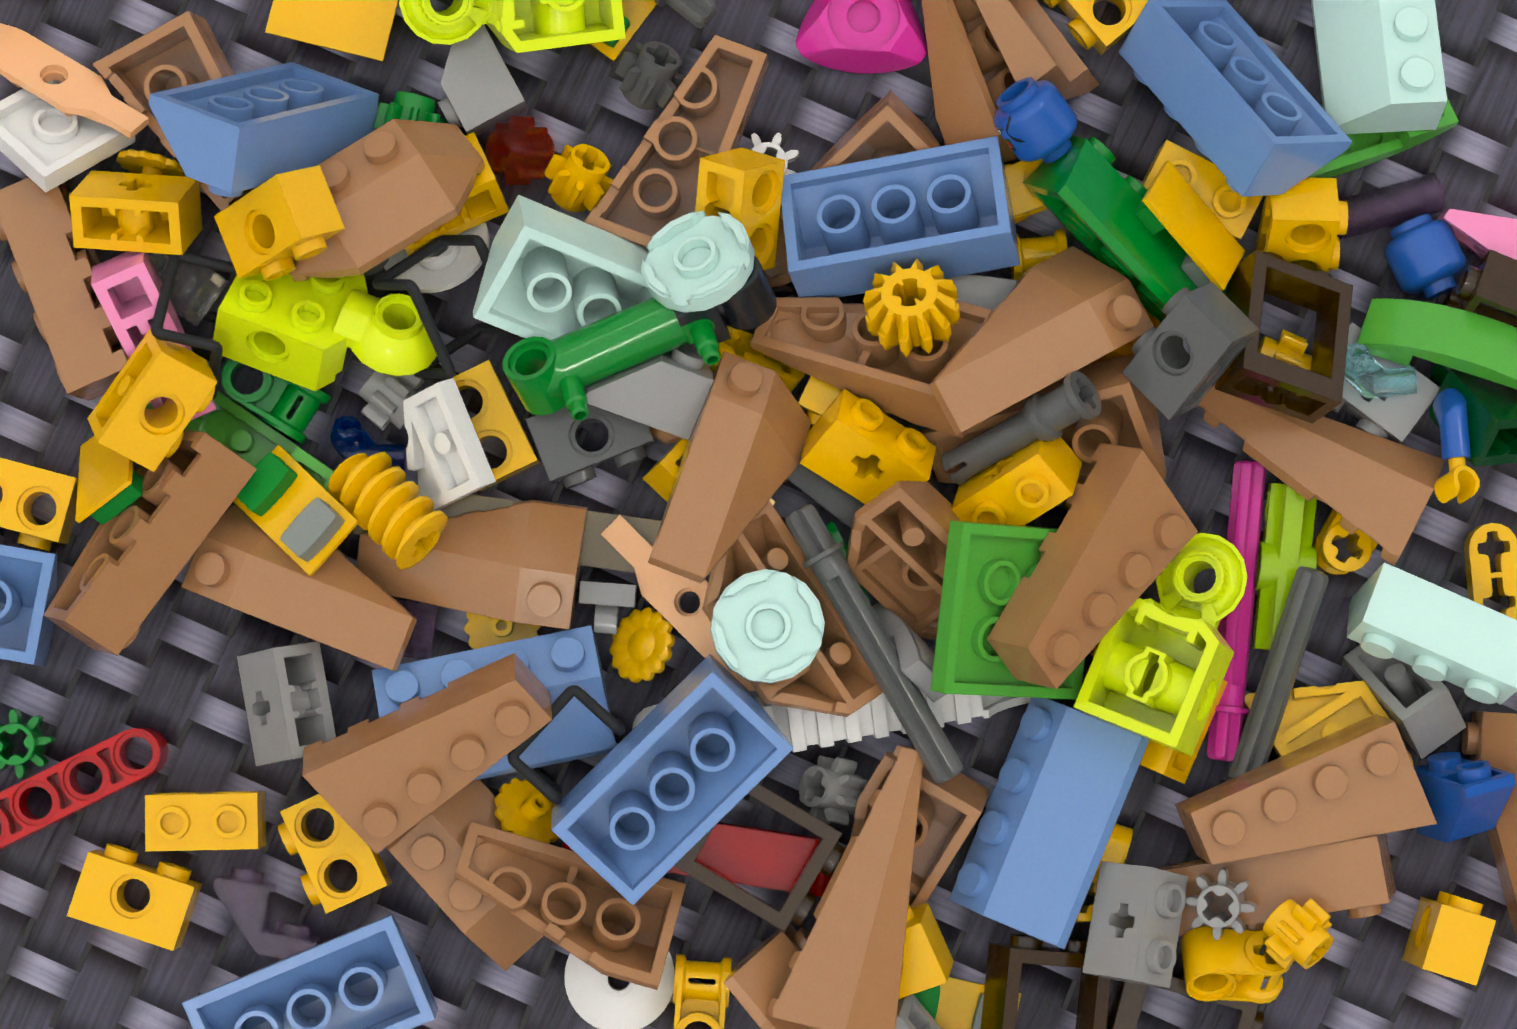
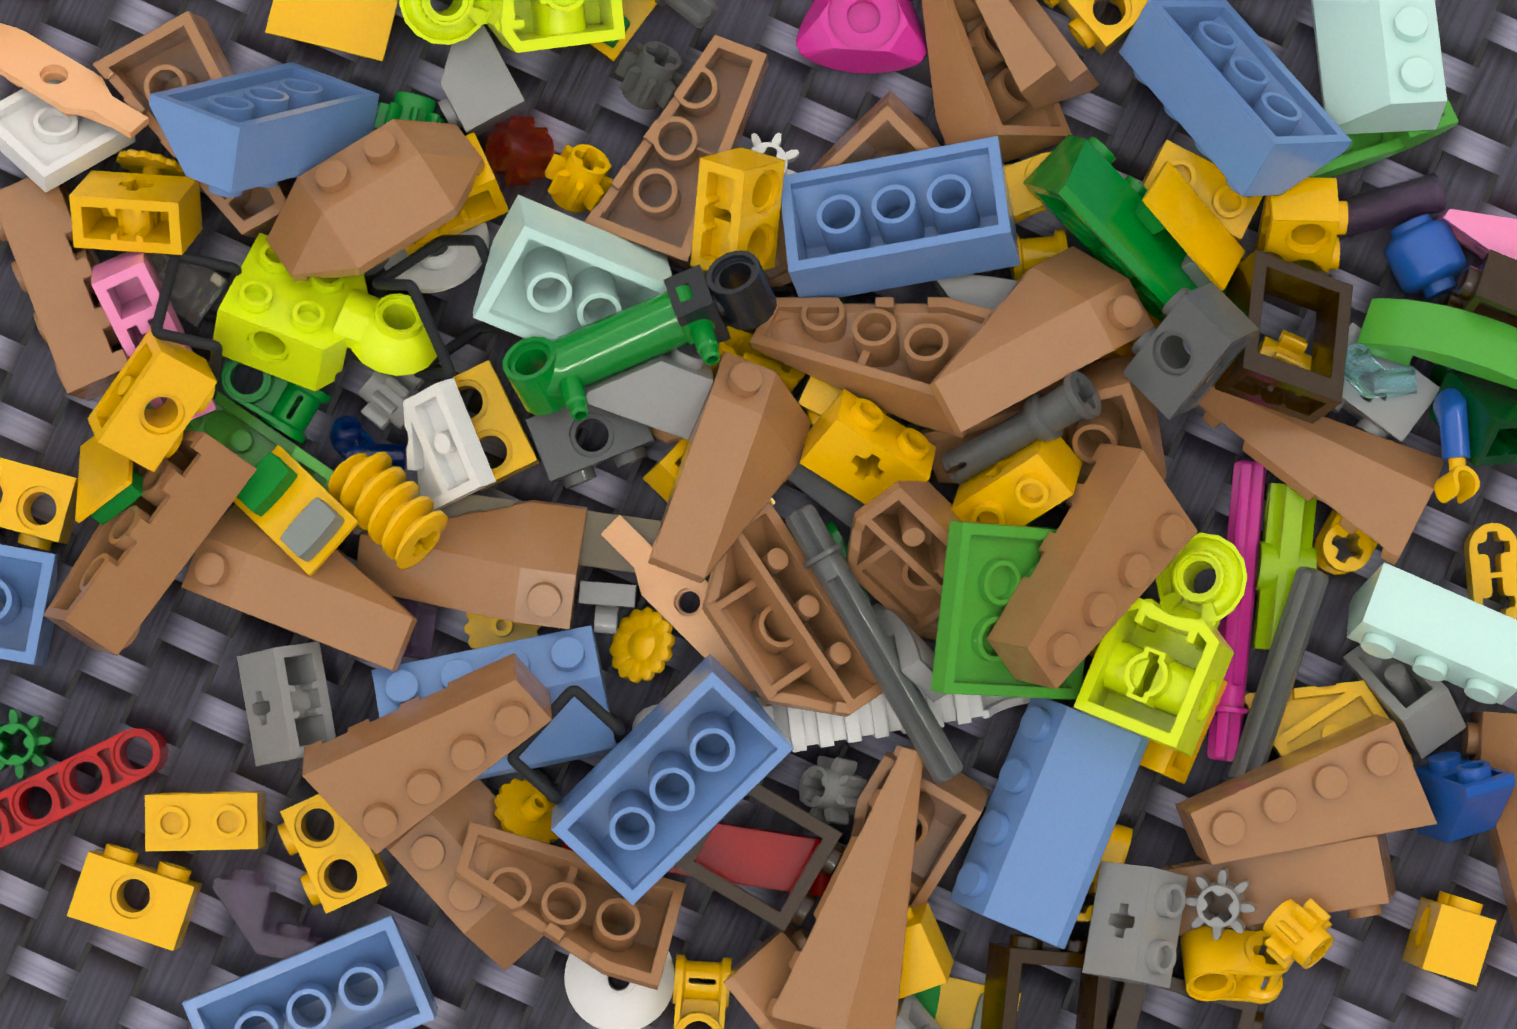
(280, 223): yellow brick -> none
(698, 261): light aqua tile -> none
(767, 626): light aqua tile -> none
(911, 307): yellow gear -> none
(1035, 120): blue head -> none

